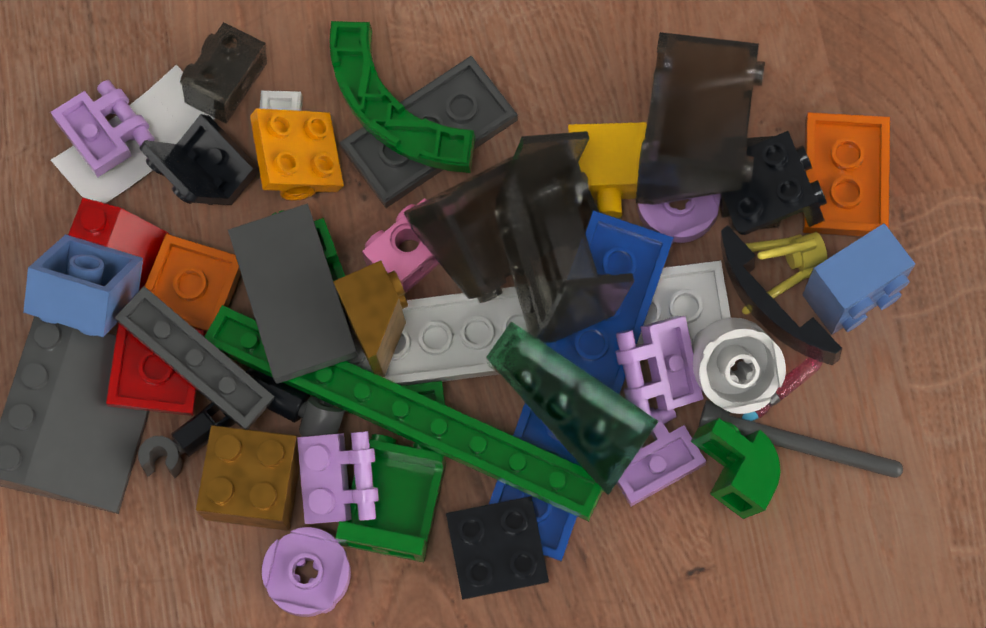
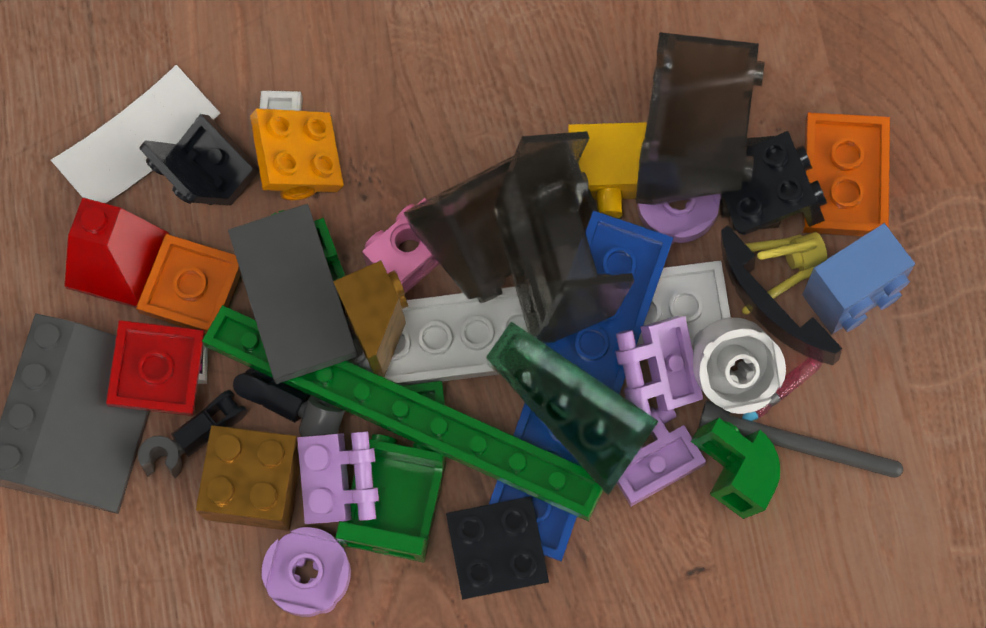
(82, 285): medium blue brick -> none
(91, 132): lavender plate -> none
(194, 358): dark grey plate -> none
(223, 72): clear smoke brick -> none
(383, 114): green tile -> none
(456, 99): dark grey tile -> none

